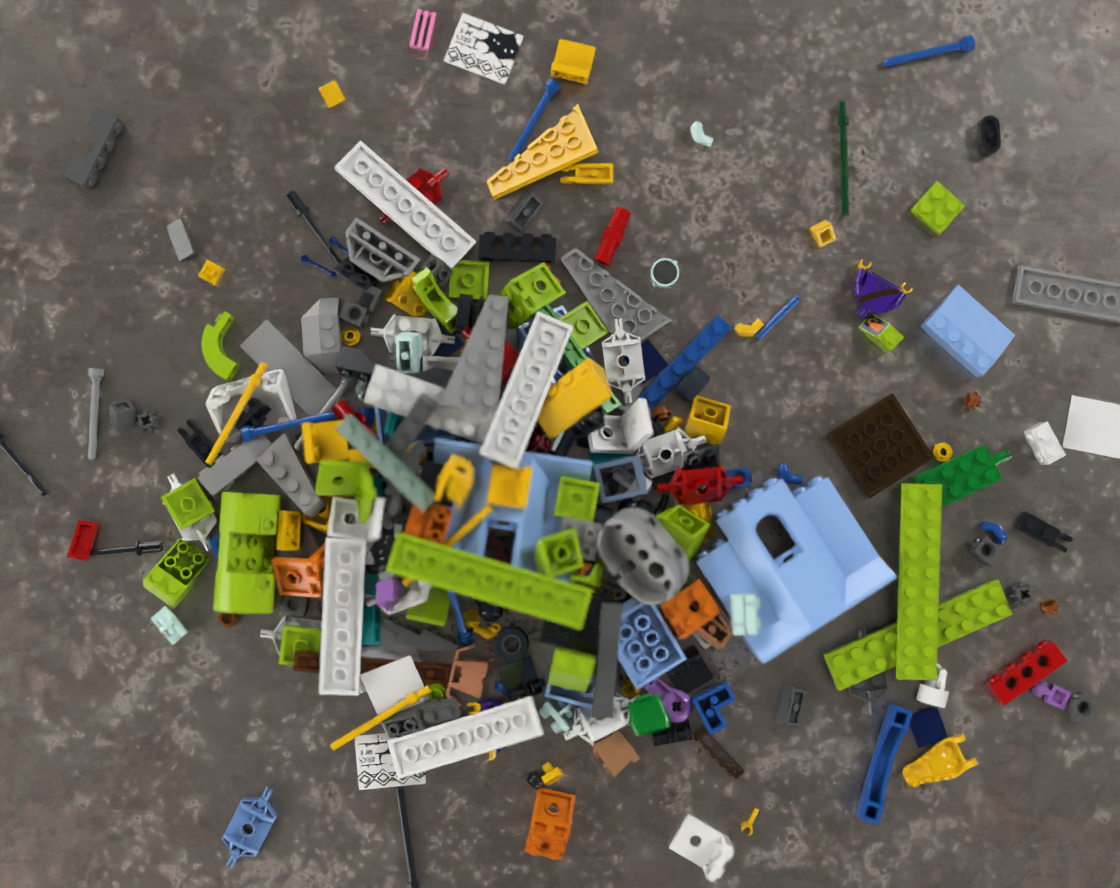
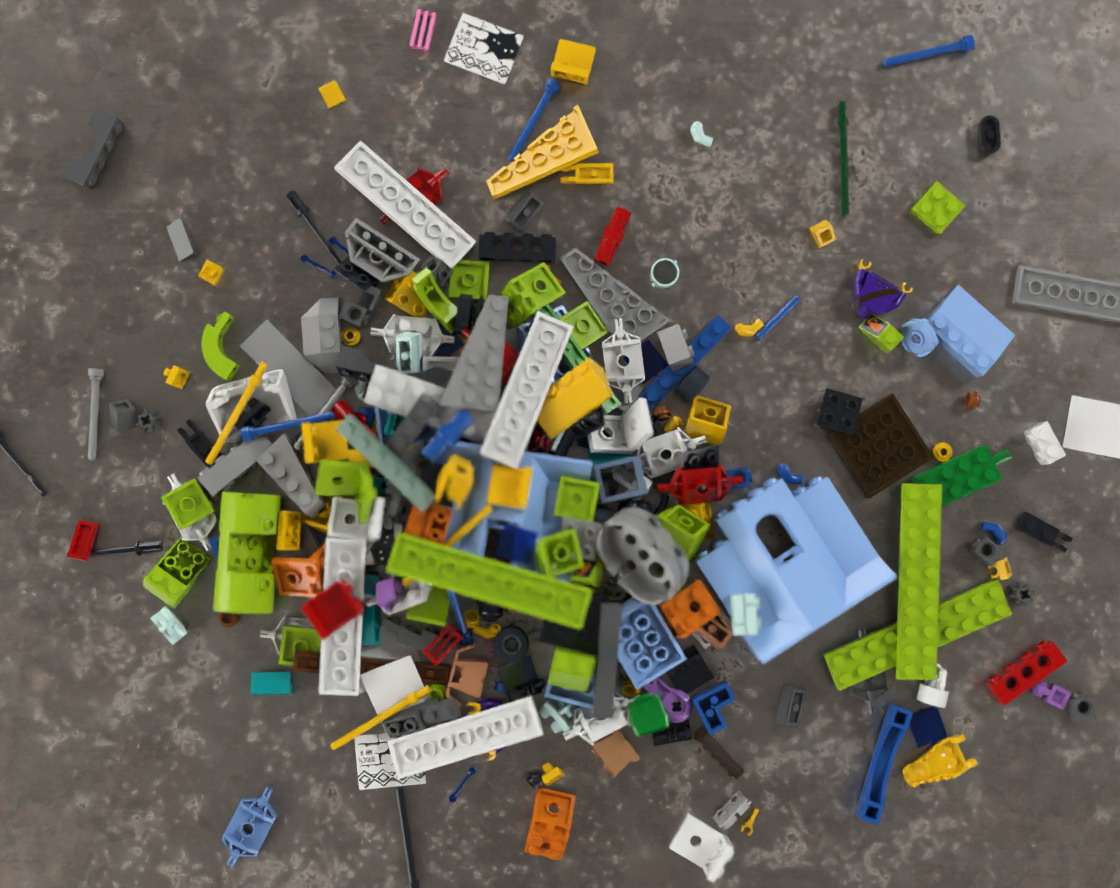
(176, 376): none -> yellow tile
(271, 683): none -> teal hinge
(301, 610): dark grey brick -> none
(333, 608): none -> red panel
(431, 656): none -> red tile
(448, 436): none -> blue piece
(453, 797): none -> clear blue hinge
(516, 544): none -> clear blue piece
(676, 348): none -> light grey brick
(725, 816): none -> light grey hinge
(839, 411): none -> black hinge
(926, 333): none -> light blue plate
(1003, 569): none -> yellow tile
(1050, 607): dark orange plate -> none

